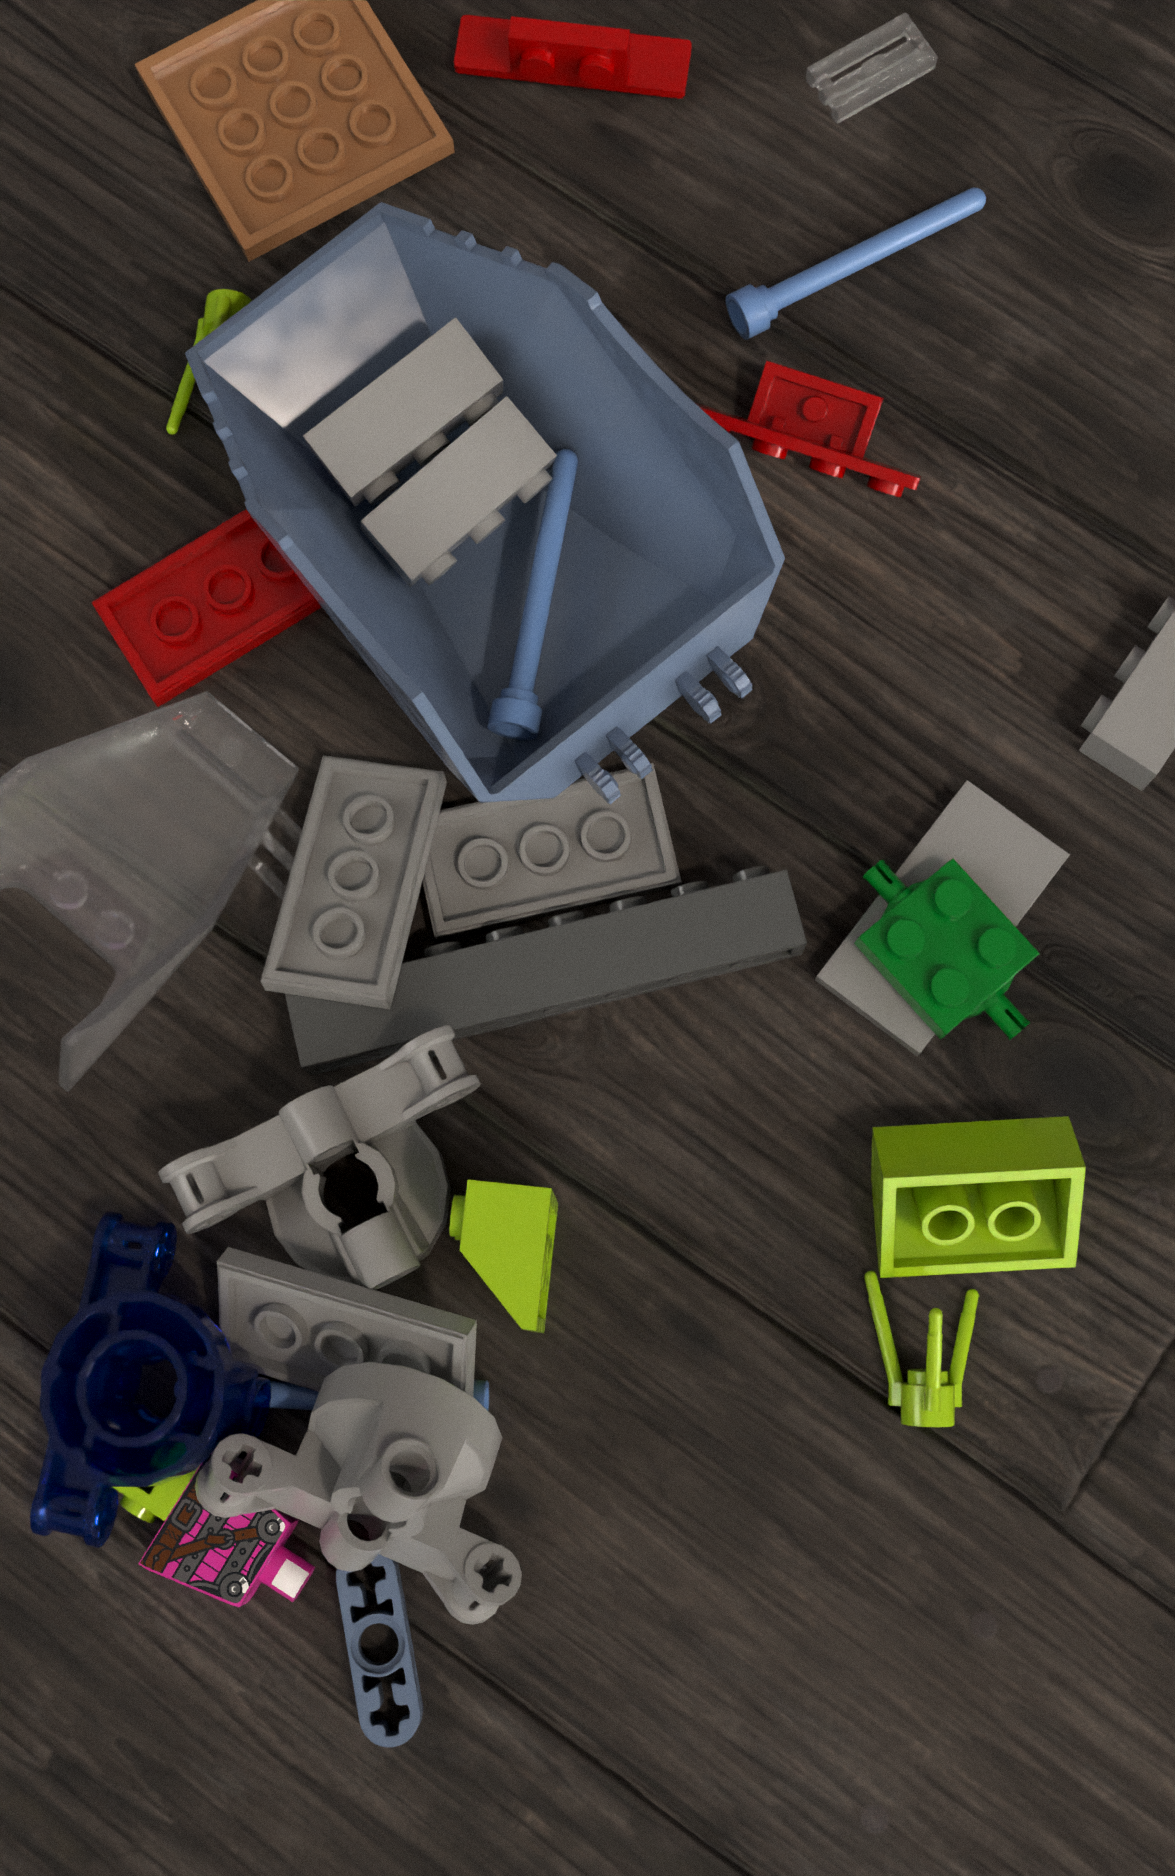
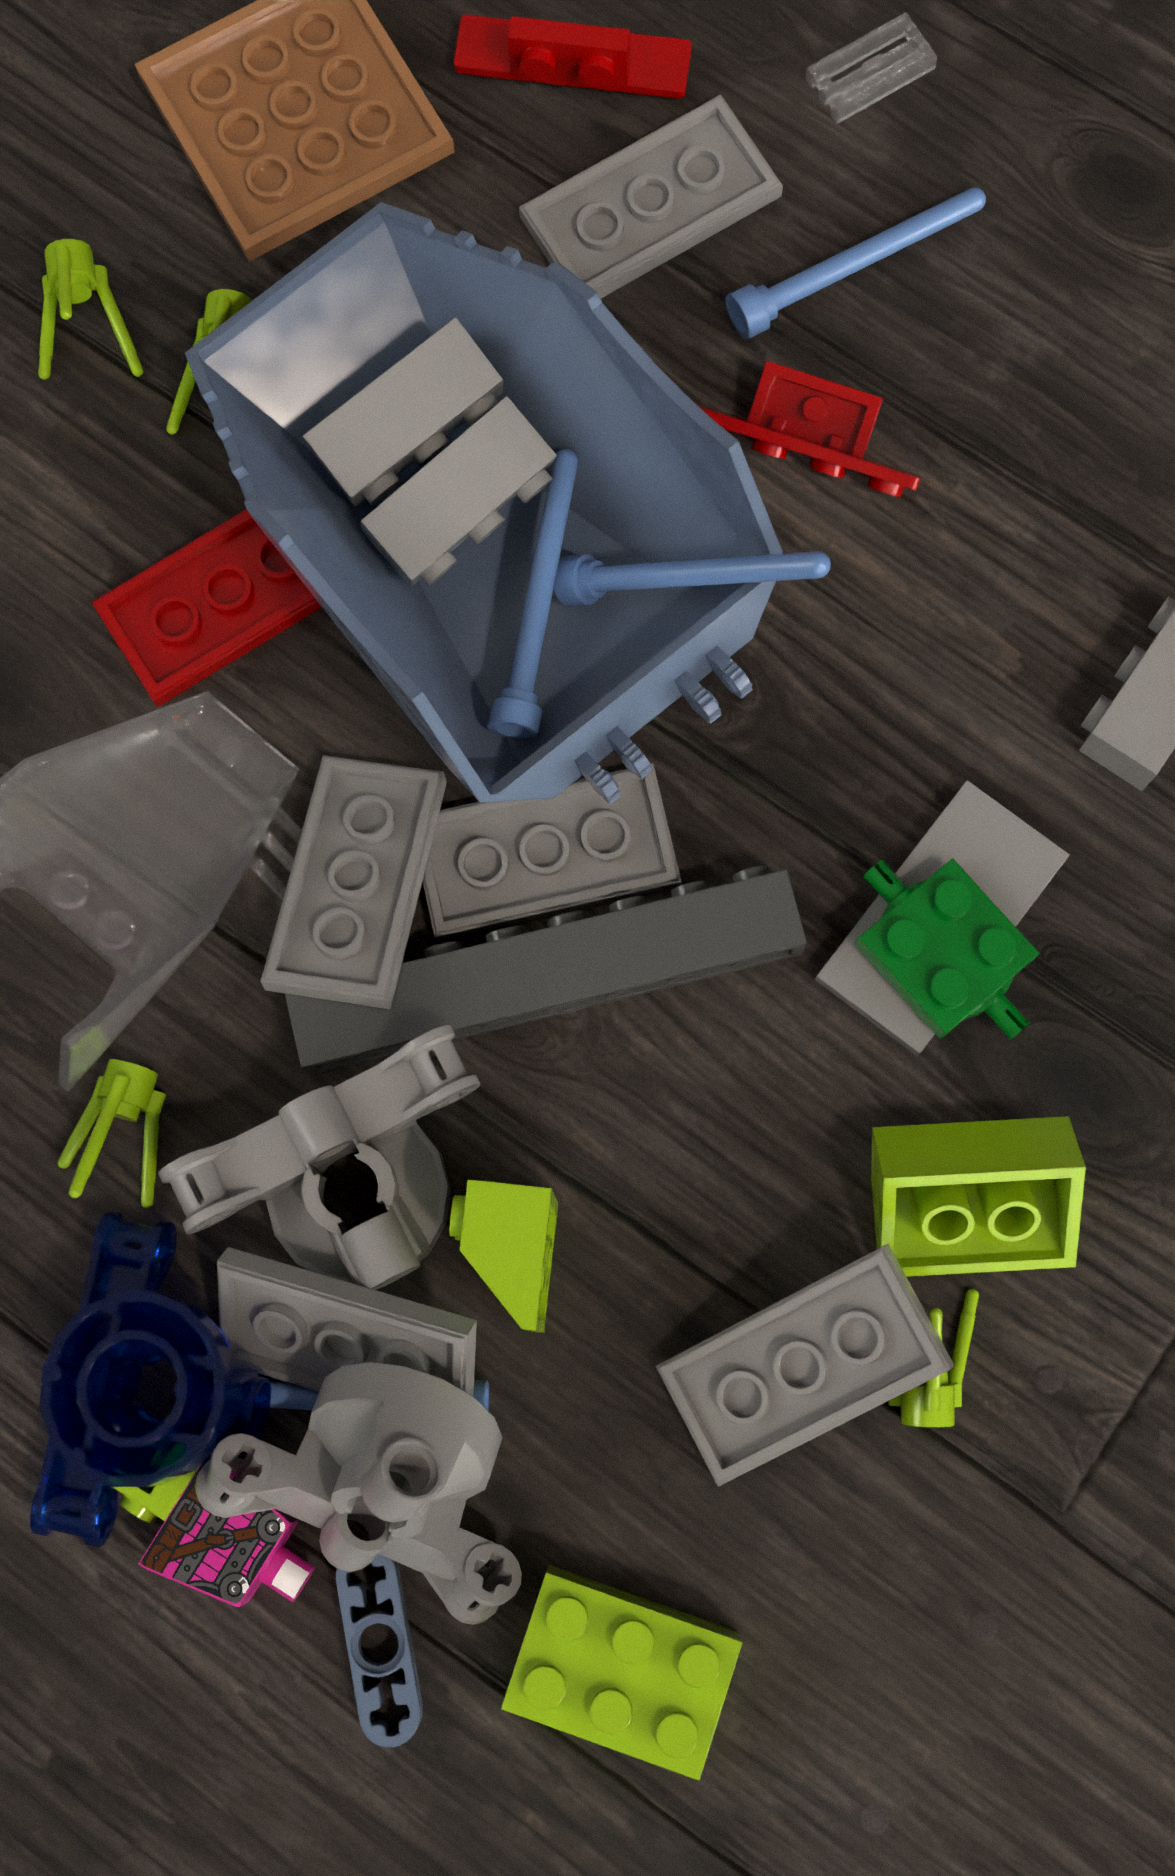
(71, 280): none -> lime plant
(122, 1095): none -> lime plant
(584, 579): none -> medium blue piece
(623, 1672): none -> lime brick
(653, 199): none -> light grey tile
(805, 1365): none -> light grey tile

